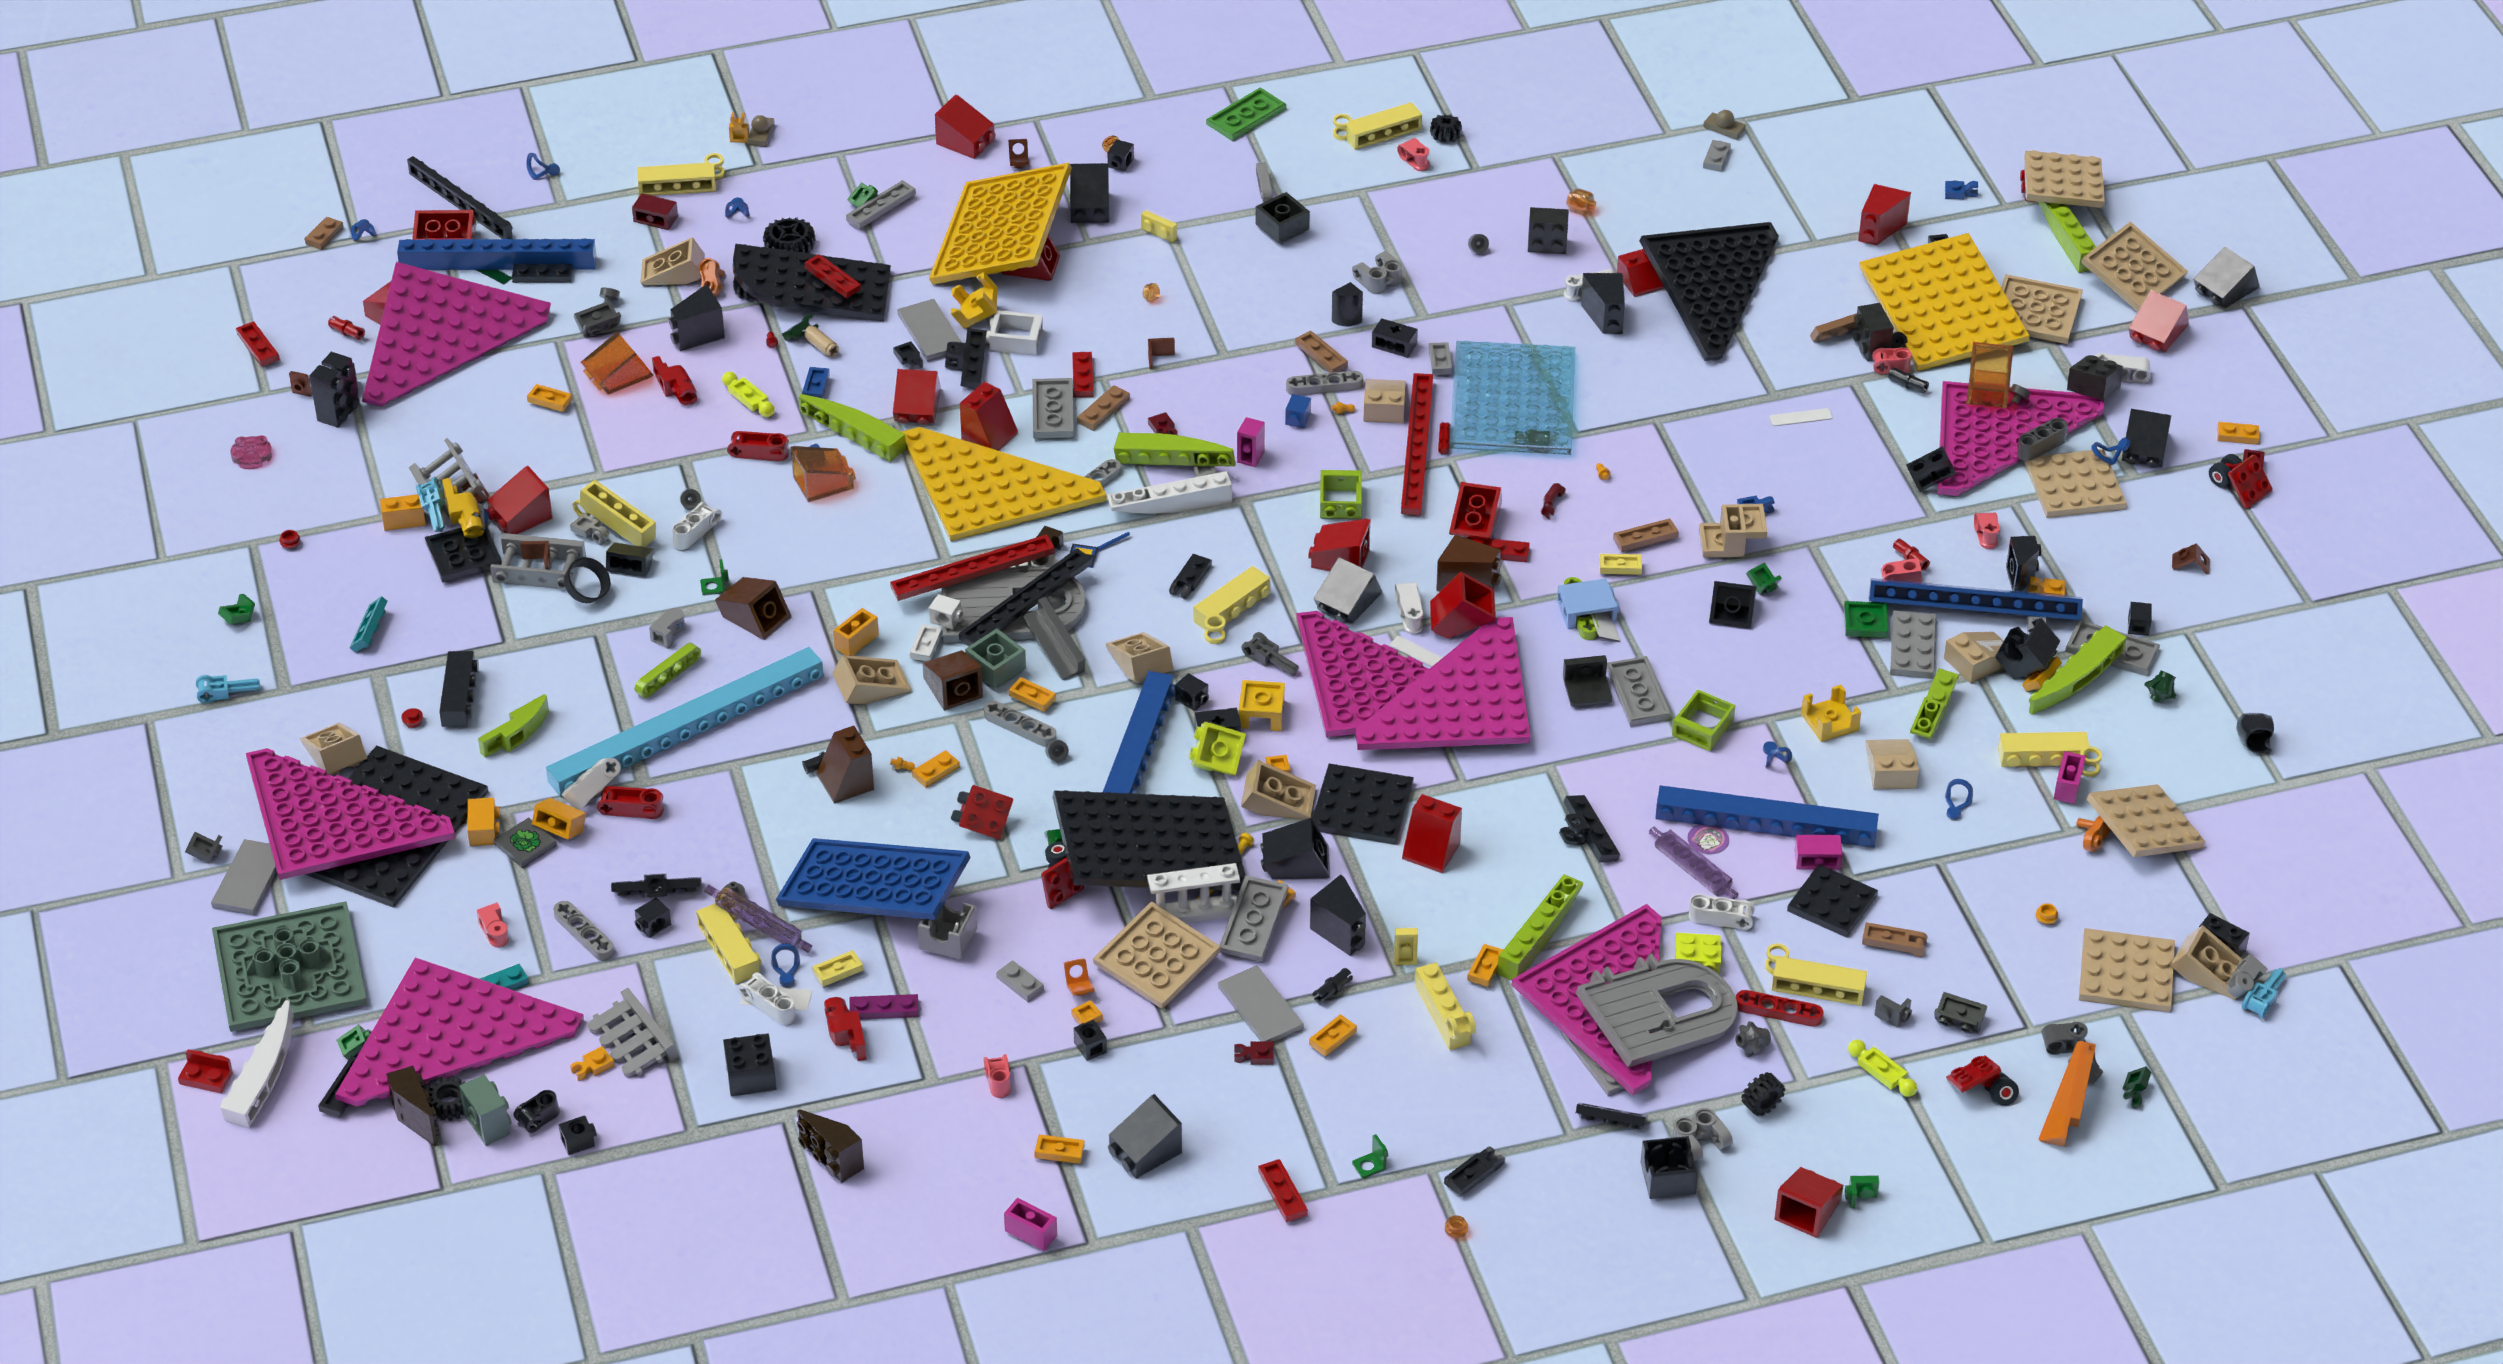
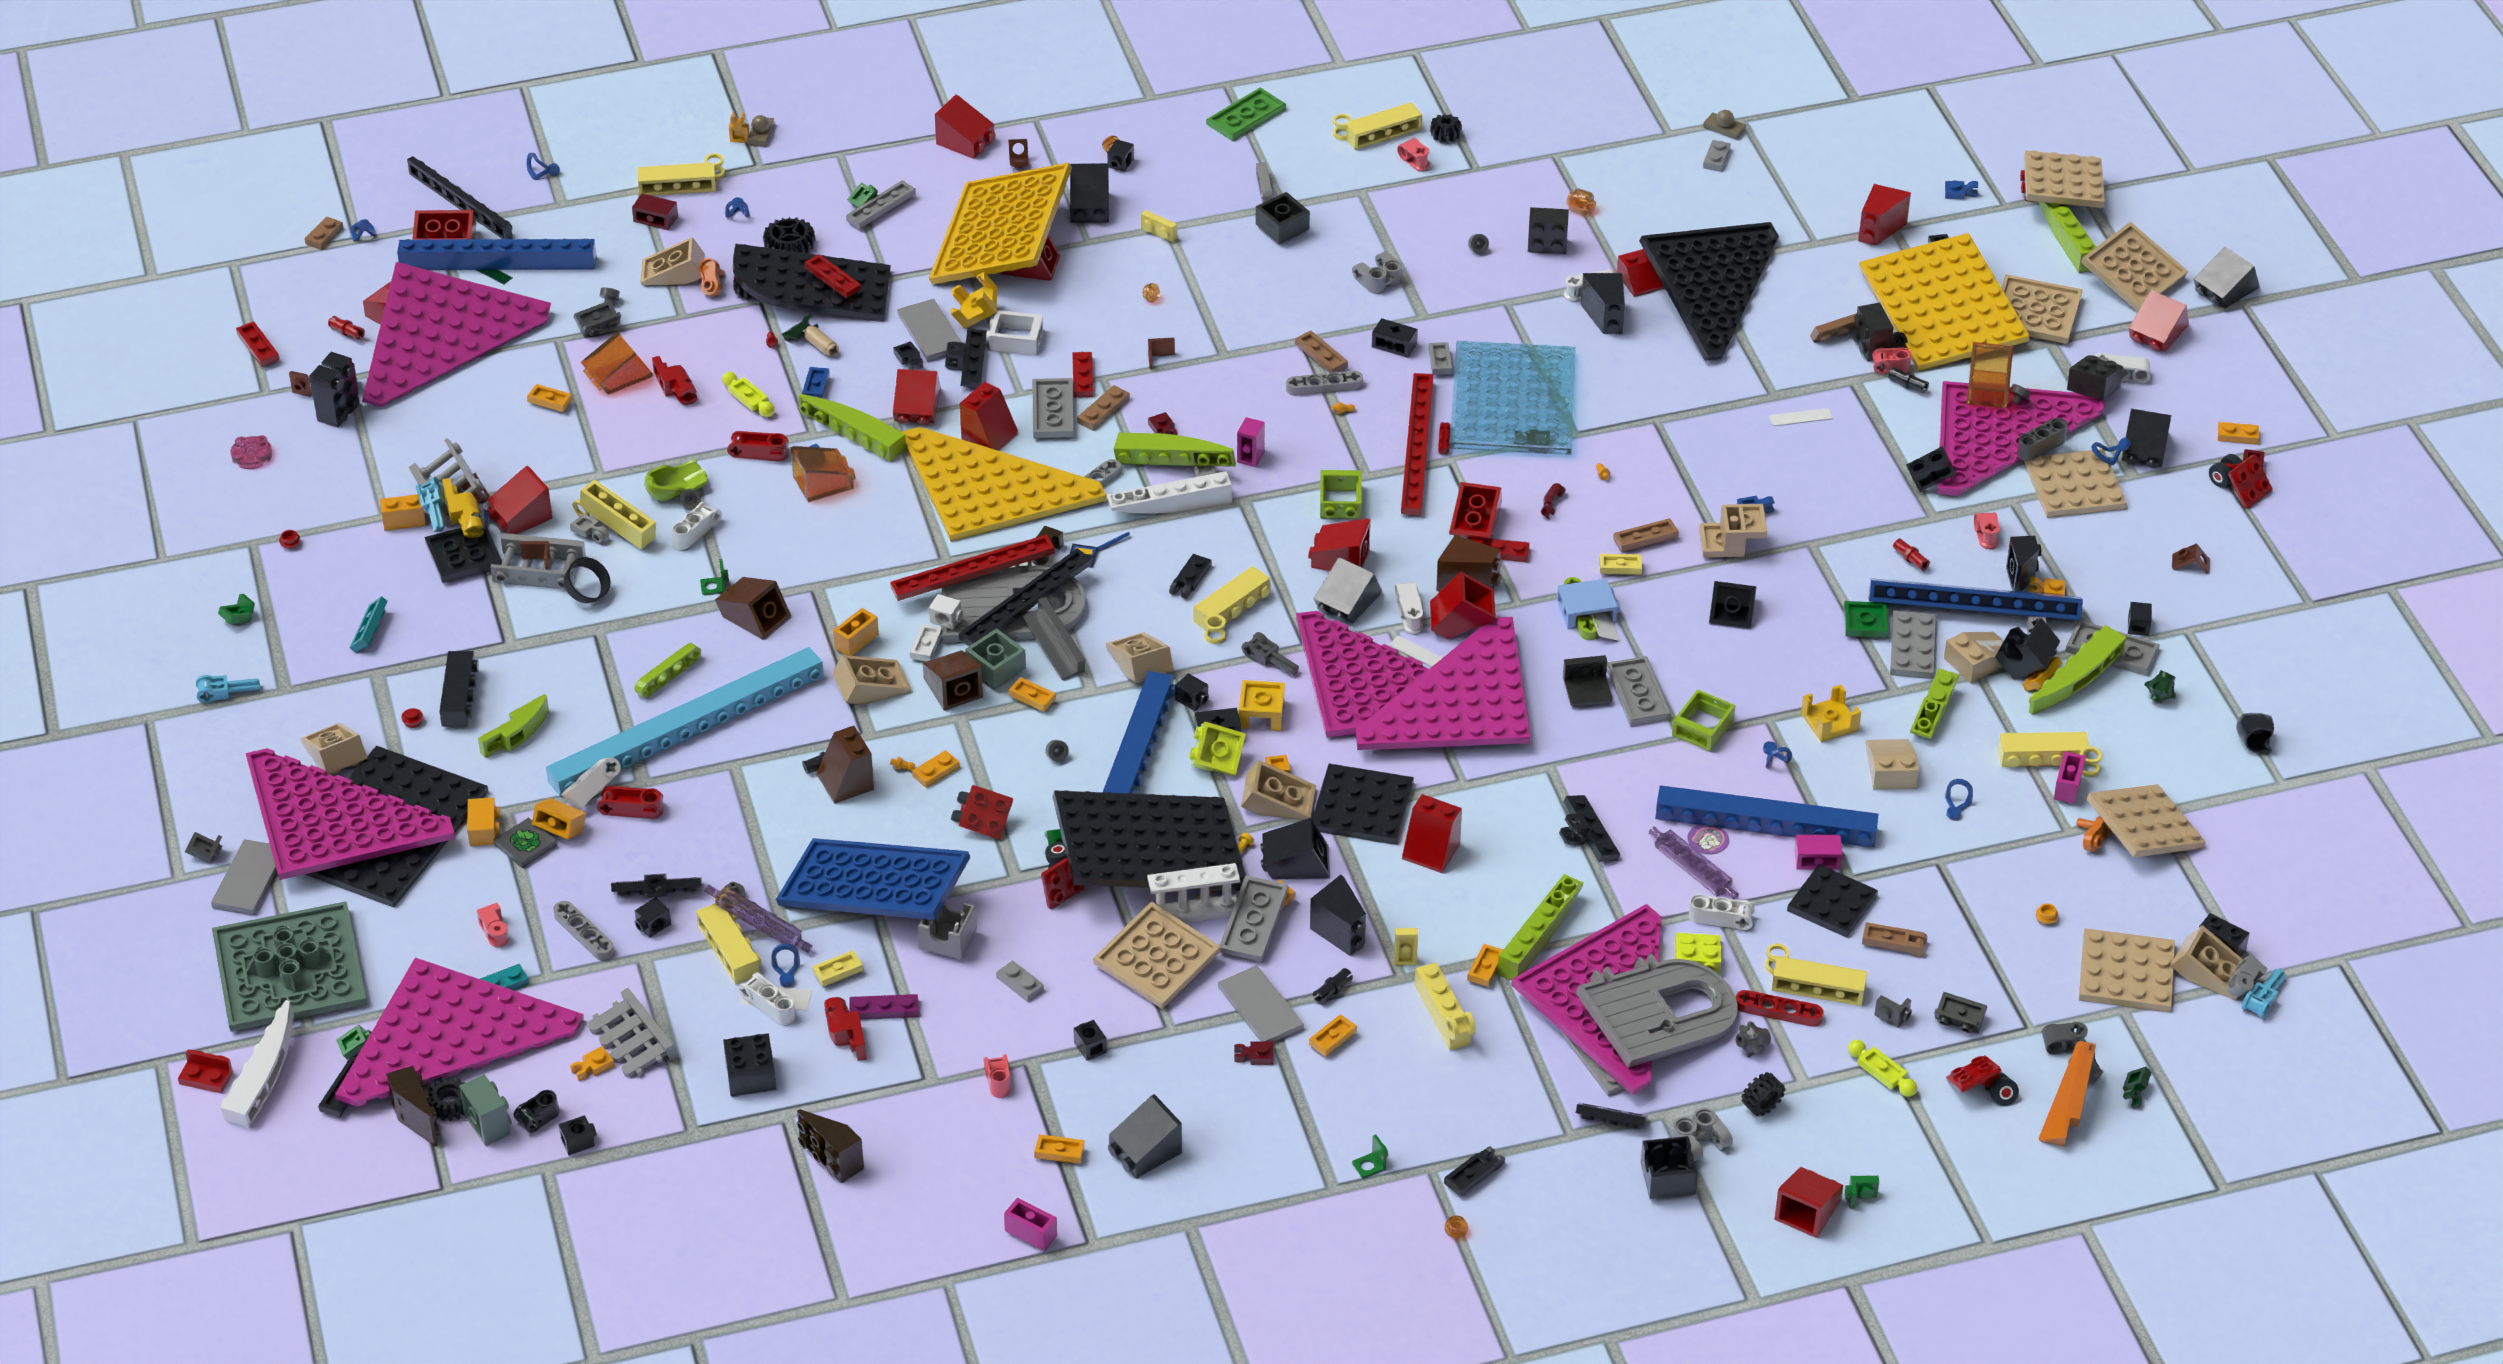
(542, 273): black plate -> none
(629, 559): black brick -> none
(667, 626): light grey leg -> none
(669, 481): none -> lime hair
(696, 320): black slope -> none
(998, 713): light grey beam -> none
(1081, 984): orange bracket -> none
(1086, 1012): light orange plate -> none
(1282, 1190): red plate -> none
(1298, 411): blue brick -> none
(1347, 305): black brick -> none
(1384, 400): tan slope -> none
(1763, 578): green bracket -> none
(1903, 570): coral leg -> none

